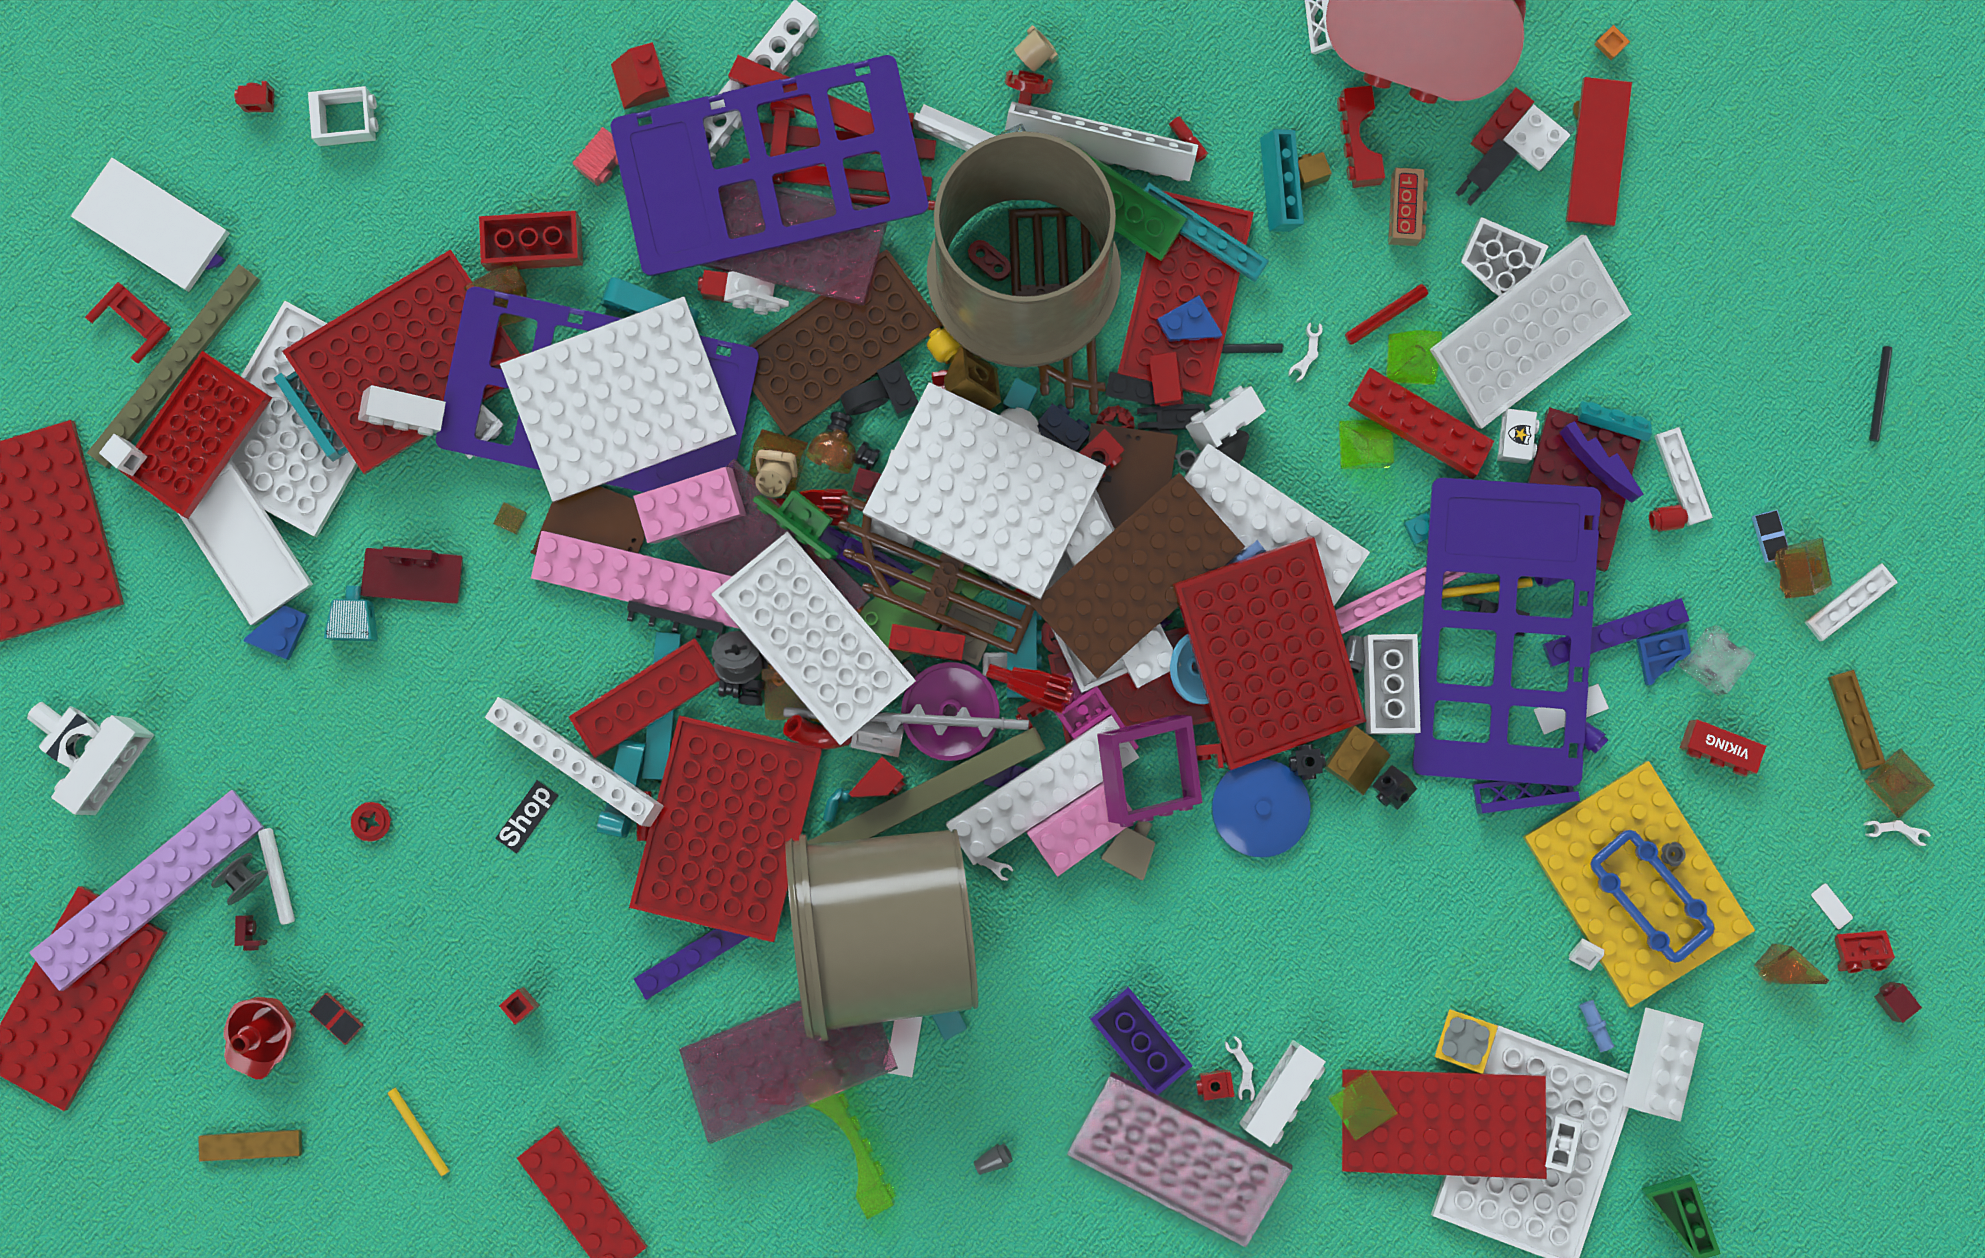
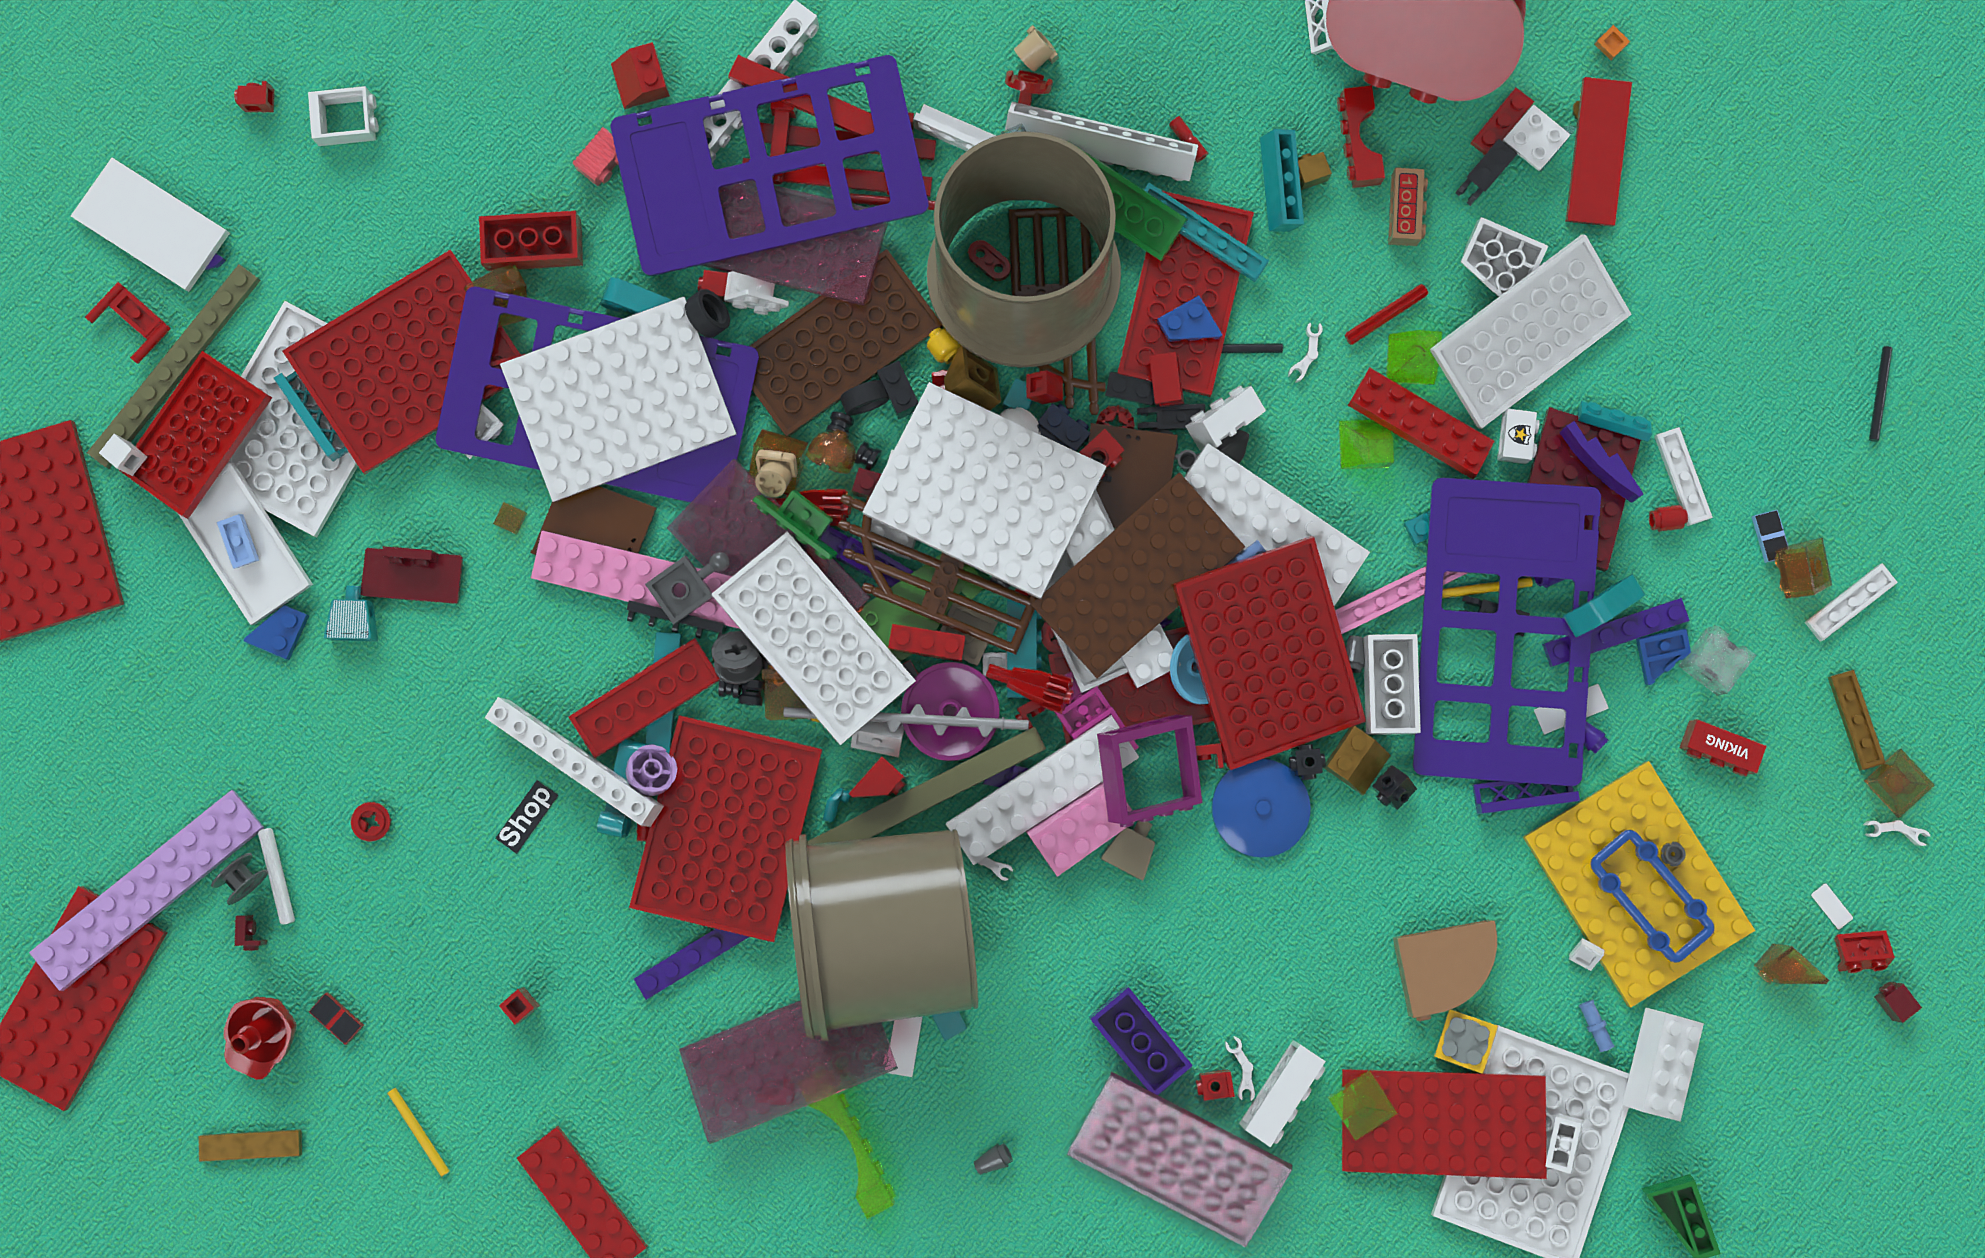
(62, 731): white connector -> none
(102, 765): white brick -> none
(238, 541): none -> light blue plate
(401, 410): white wedge -> none
(651, 770): none -> lavender cylinder
(689, 505): bright pink brick -> none
(696, 589): none -> dark grey plate
(707, 313): none -> black tyre
(810, 734): red cylinder -> none
(1044, 387): none -> red panel
(1444, 966): none -> medium nougat brick
(1604, 606): none -> teal beam

